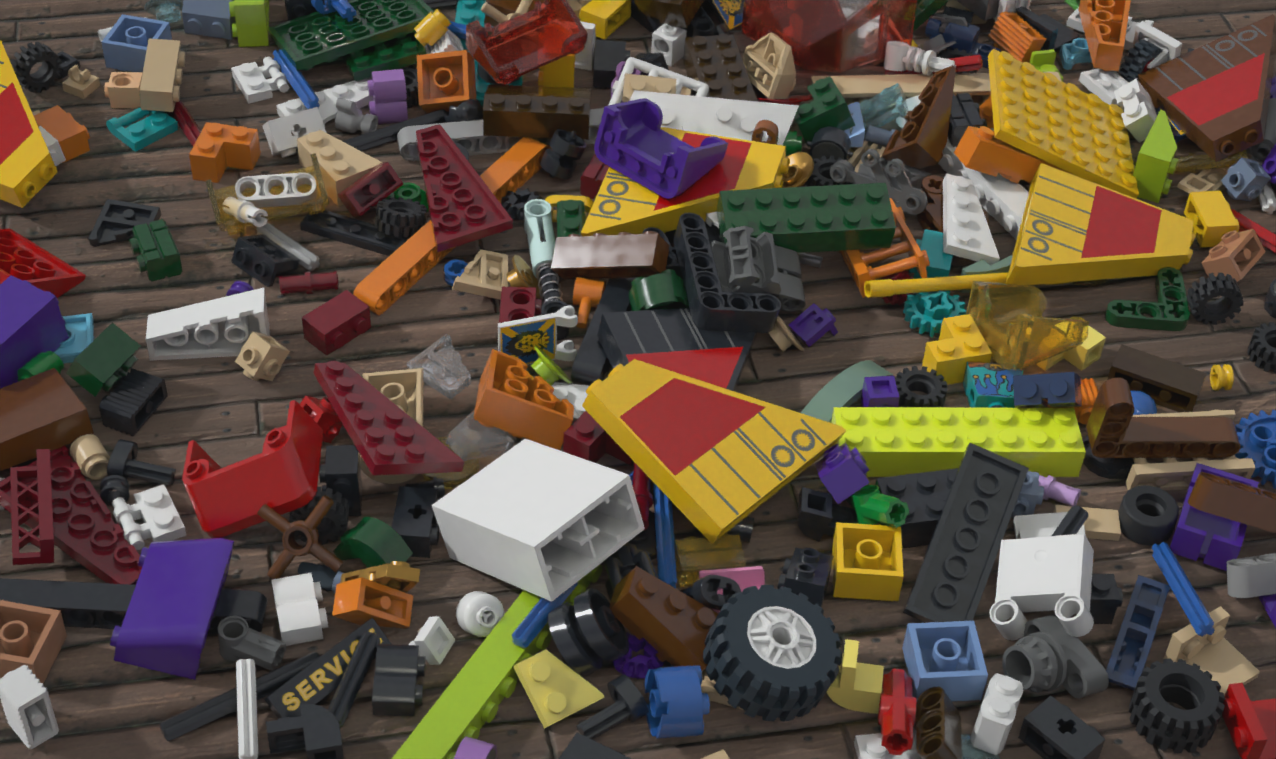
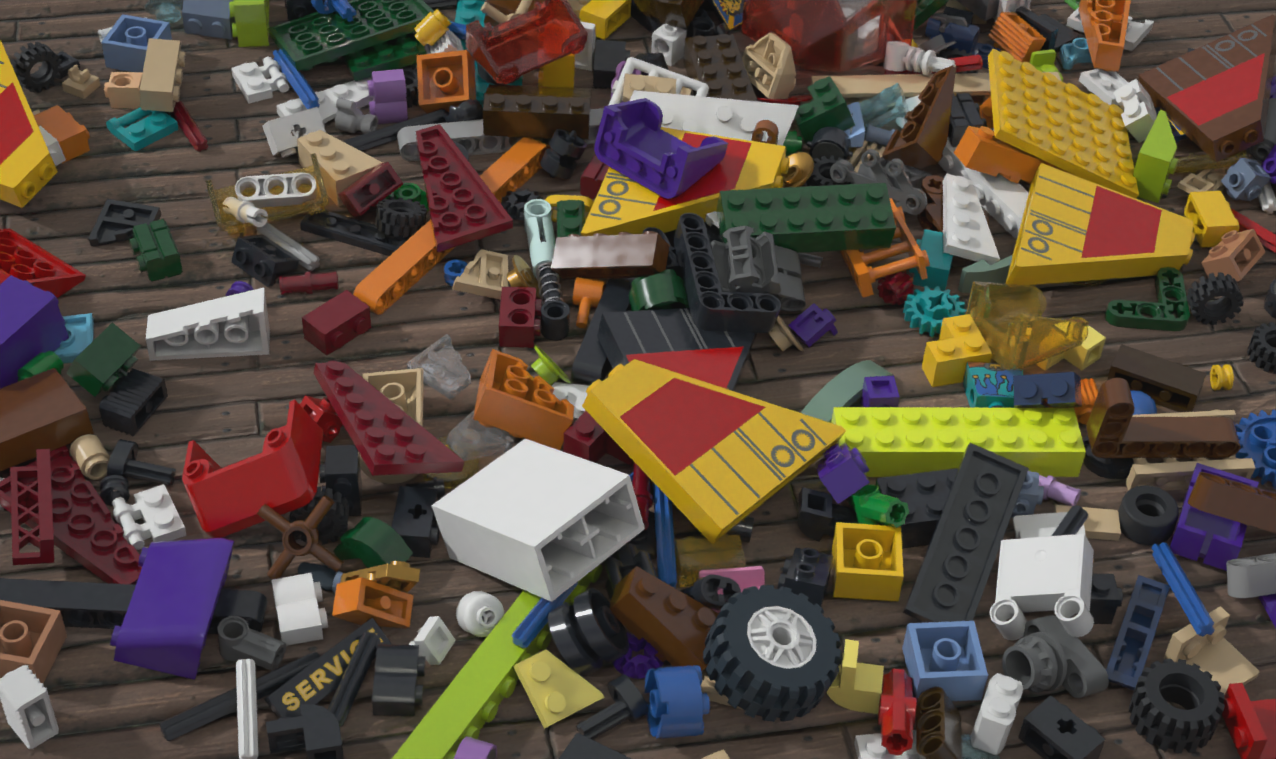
(223, 147): orange brick -> none
(261, 357): tan brick -> none
(521, 335): flag -> none
(889, 287): yellow piece -> none
(921, 381): black tyre -> none
(1148, 51): plate -> none

